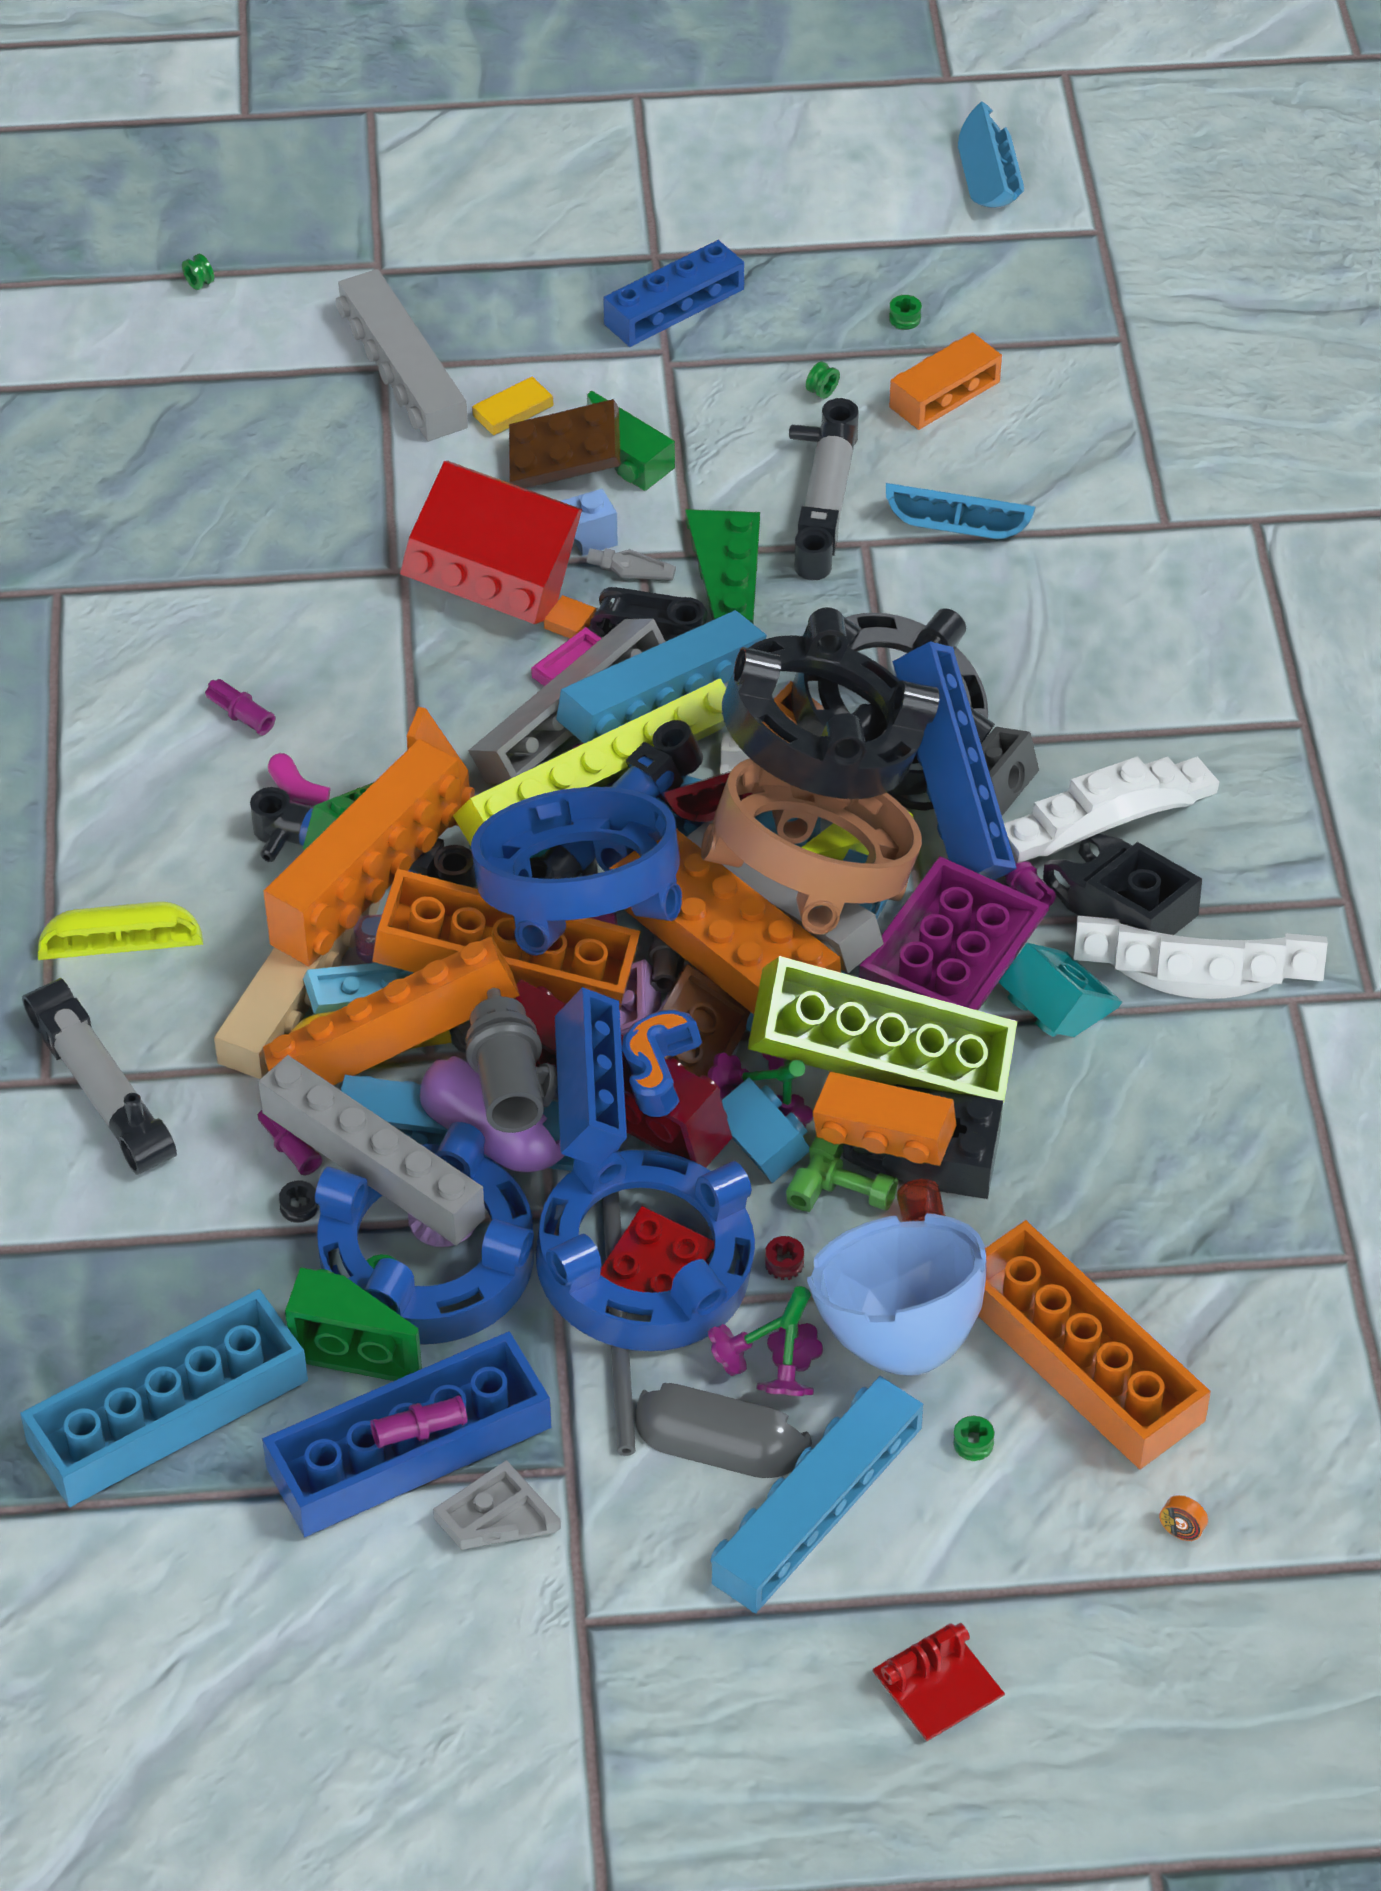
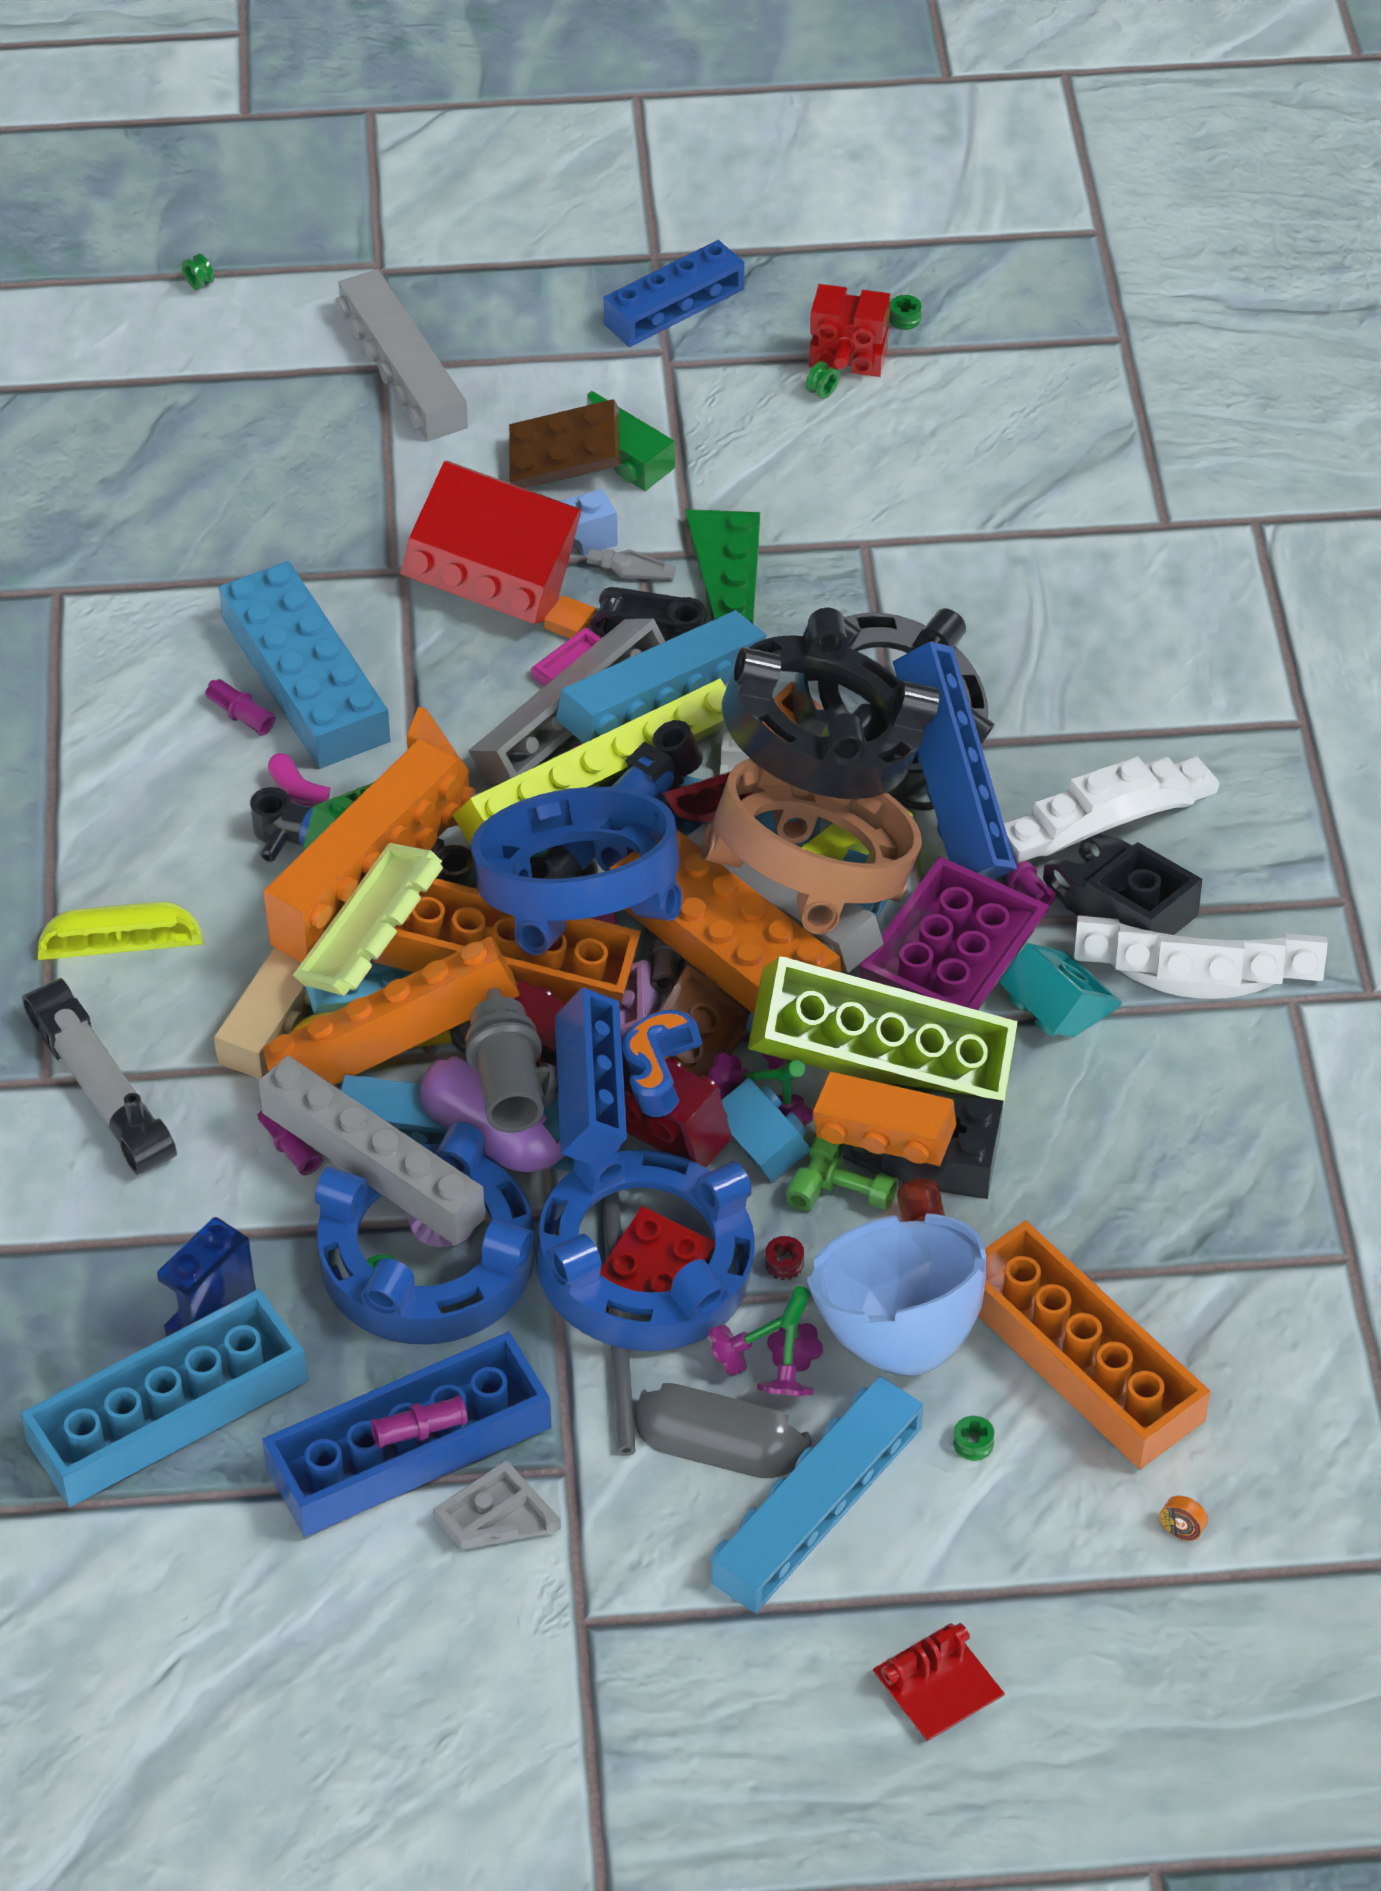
(208, 1273): none -> clear blue panel
(295, 1190): black bush -> none
(304, 664): none -> dark azure brick
(350, 1328): green slope -> none
(369, 918): none -> yellowish green hinge
(512, 405): yellow tile -> none
(826, 488): black piece -> none
(849, 329): none -> red brick
(945, 380): orange brick -> none
(958, 512): dark azure brick -> none
(989, 160): dark azure brick -> none
(1010, 763): dark grey brick -> none

